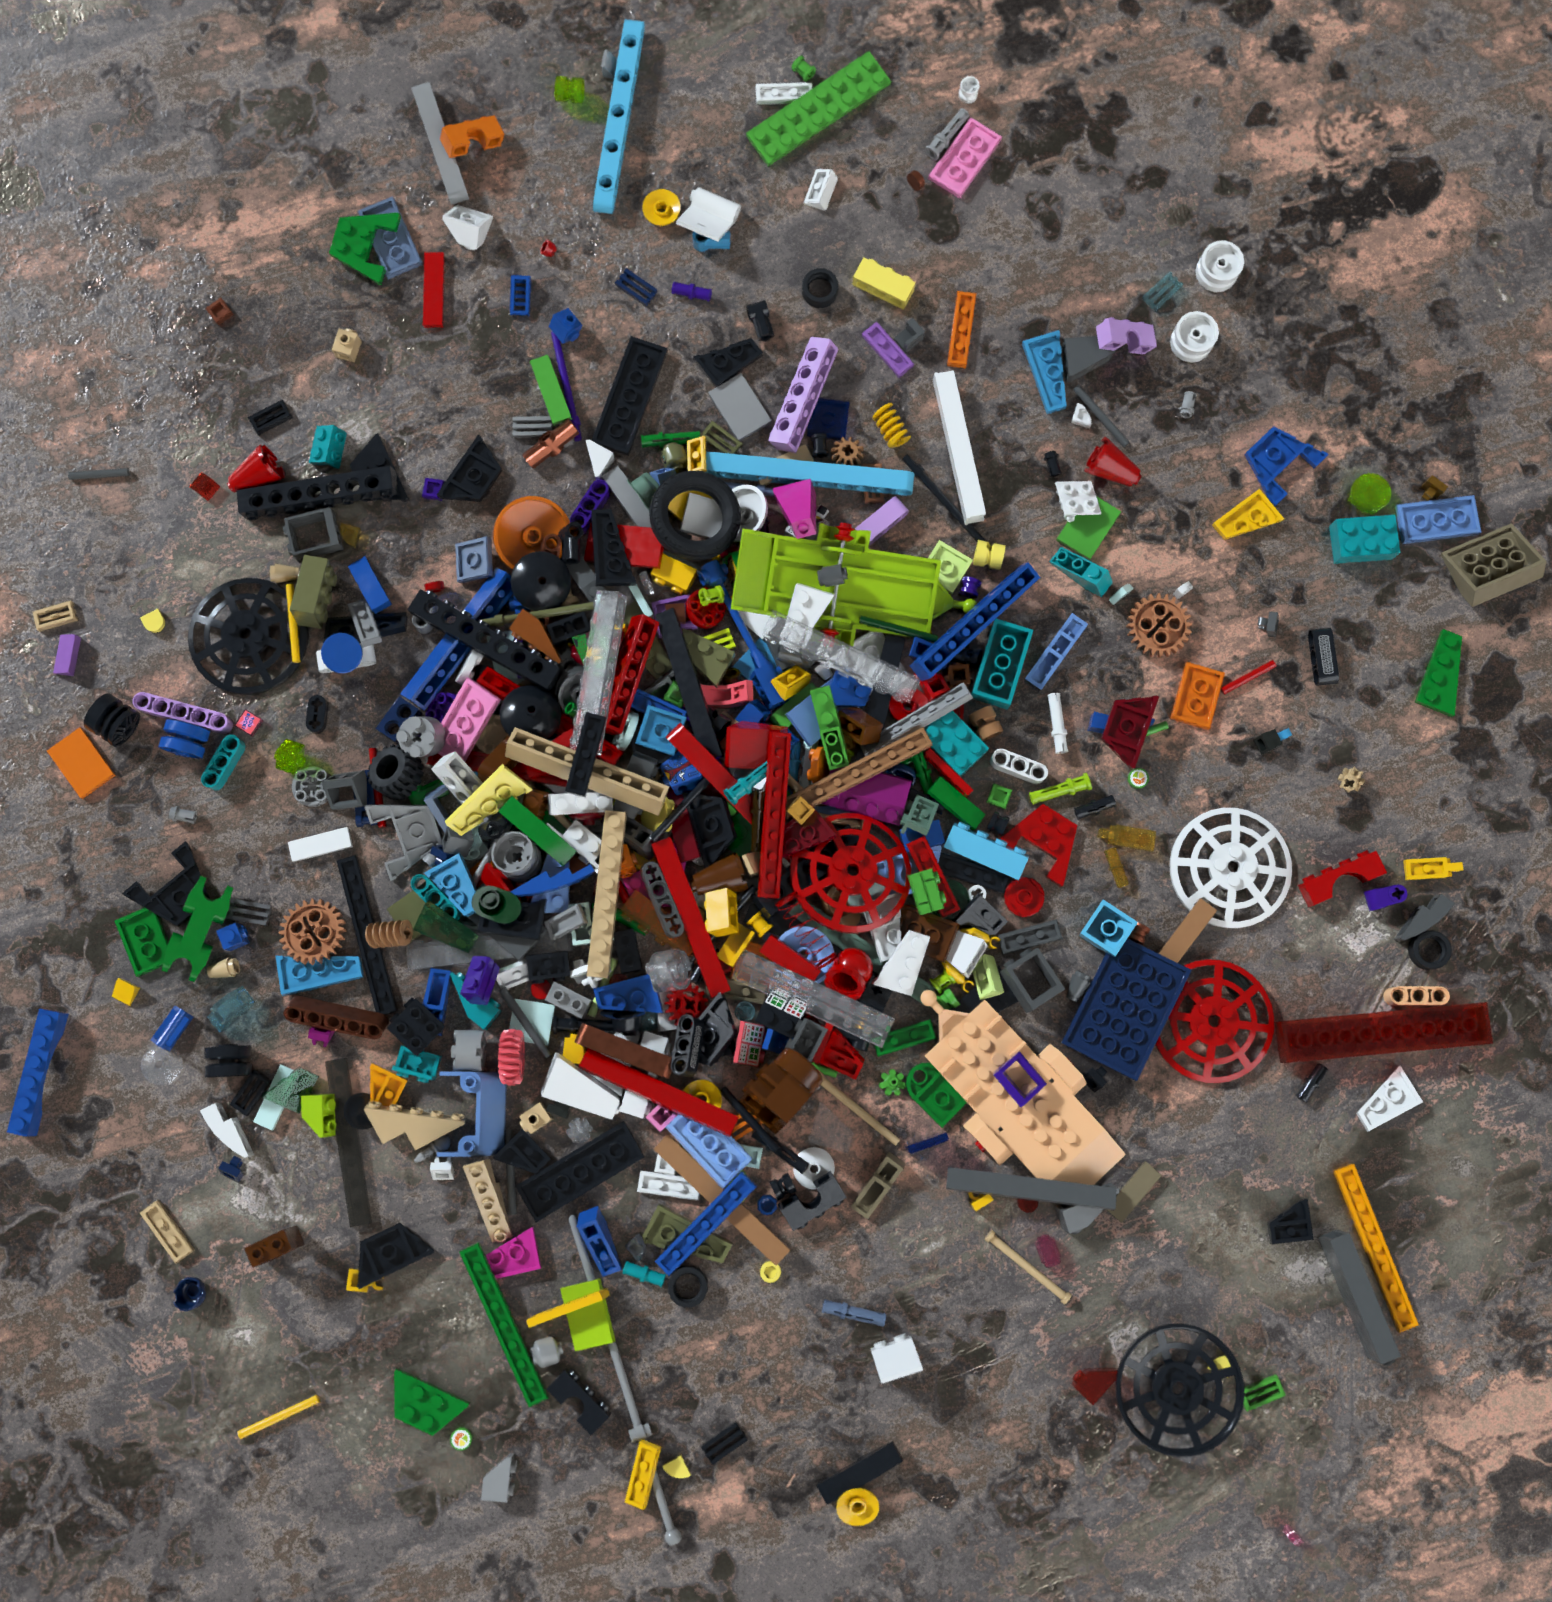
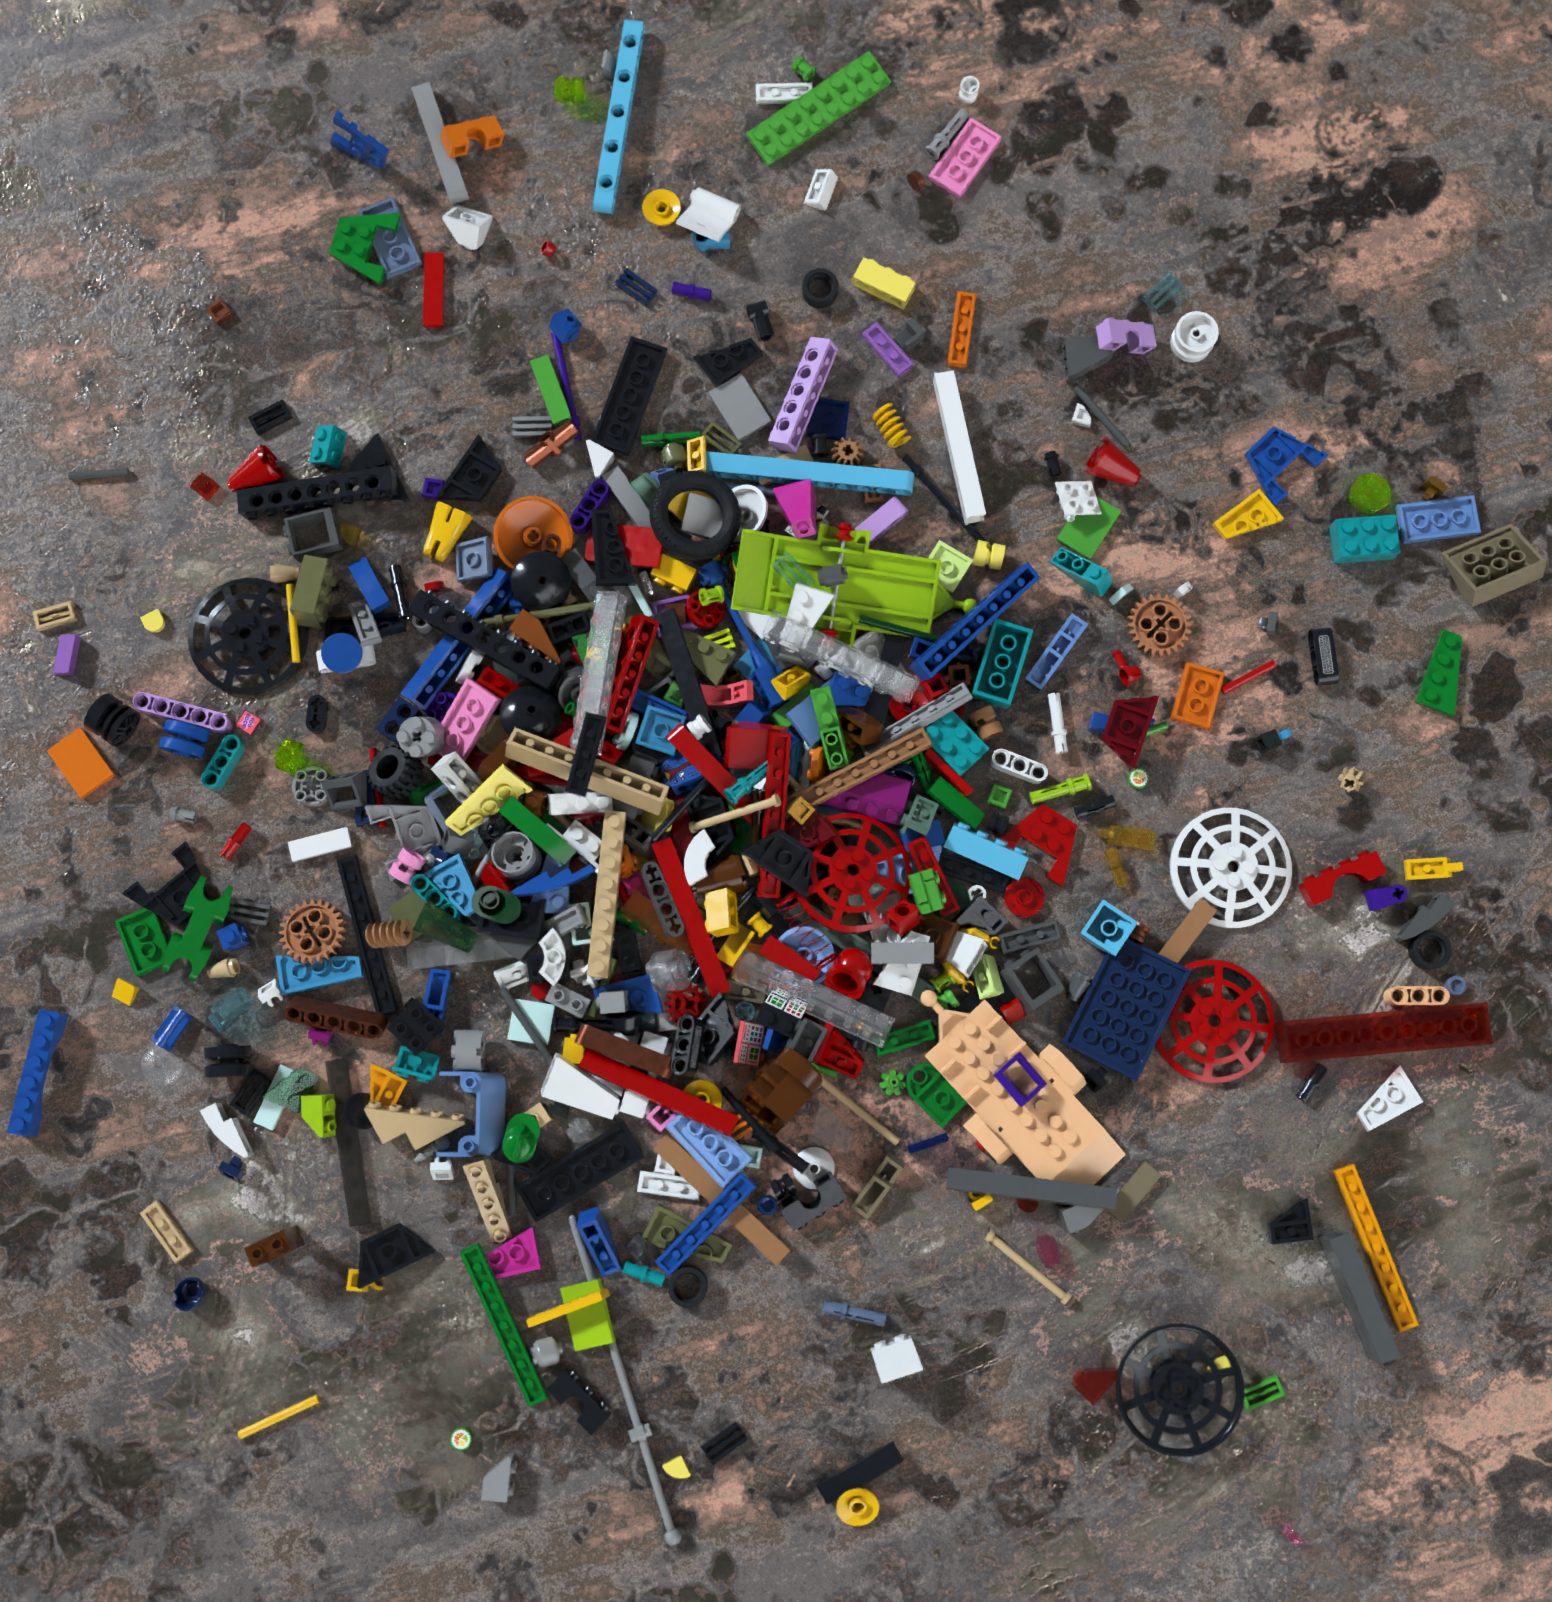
(235, 841): none -> red axle
(269, 991): none -> white tile
(346, 345): tan brick -> none
(361, 146): none -> blue wing
(398, 586): none -> black pin
(410, 859): none -> bright pink wheel
(423, 1403): green wing -> none
(445, 530): none -> yellow piece
(480, 980): dark purple brick -> none
(480, 1014): teal slope -> none
(511, 1057): coral gear -> none
(521, 1138): none -> green piece
(522, 280): blue slope -> none
(554, 956): none -> white tile
(570, 541): black piece -> none
(613, 1001): none -> light grey brick
(642, 1474): yellow tile -> none
(696, 857): none -> white tile
(699, 726): none -> white wheel
(770, 1272): light yellow tile -> none
(773, 801): none -> tan bar
(783, 859): none -> black wing
(788, 568): none -> clear light blue tile
(902, 952): none -> light grey tile
(903, 917): none -> red brick
(970, 587): dark purple wheel -> none
(1012, 1011): none -> red tile
(1047, 369): dark azure wing -> none
(1127, 674): none -> red bar
(1186, 409): light grey pin -> none
(1219, 266): white wheel -> none
(1455, 985): none -> sand blue tile

